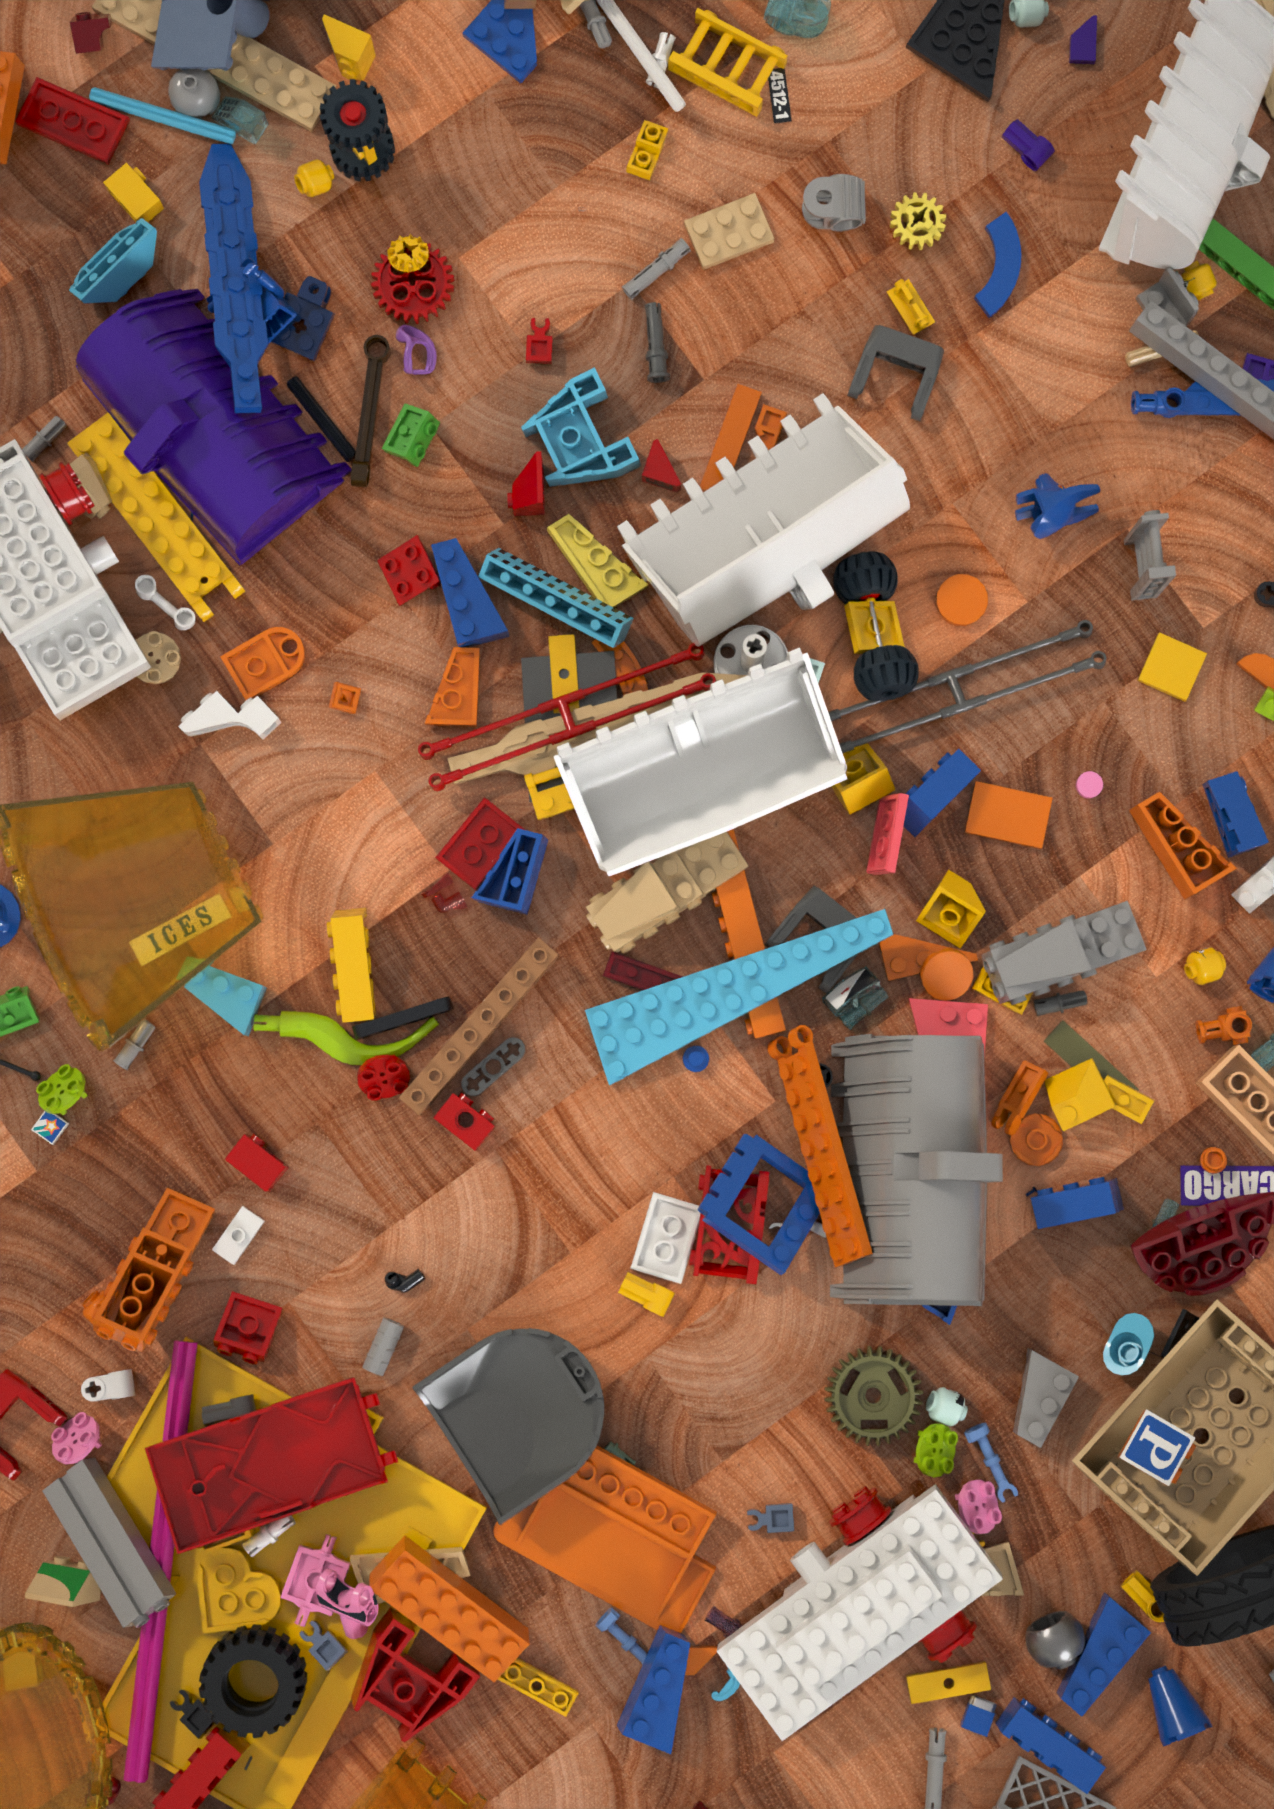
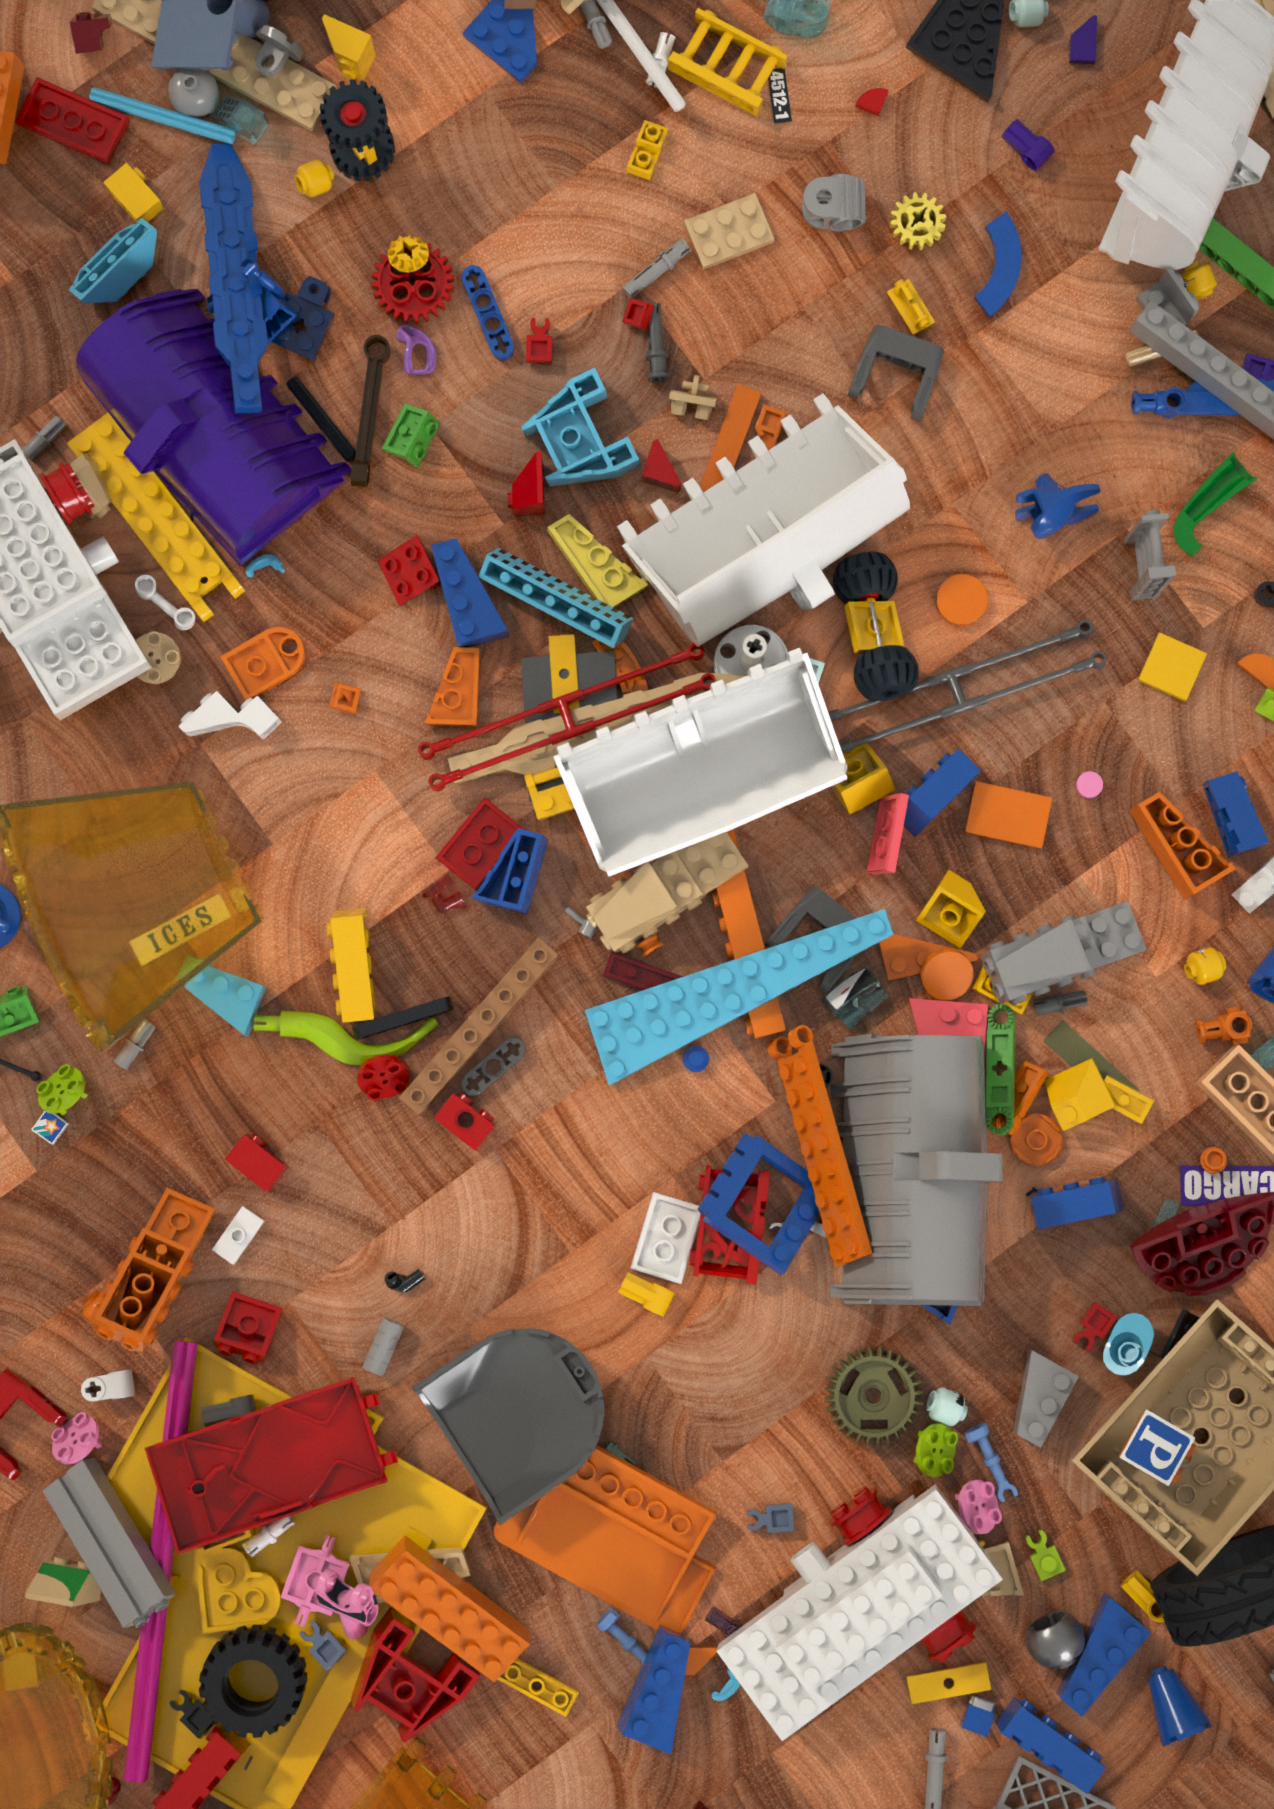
(264, 561): none -> medium azure piece
(276, 47): none -> light grey tile
(488, 312): none -> blue beam
(586, 928): none -> light grey hand
(638, 313): none -> red tile
(650, 945): none -> orange bush
(704, 403): none -> tan hips
(872, 100): none -> red tile
(1000, 1088): none -> bright green piece
(1045, 1559): none -> lime plate
(1096, 1323): none -> red plate
(1217, 489): none -> green animal

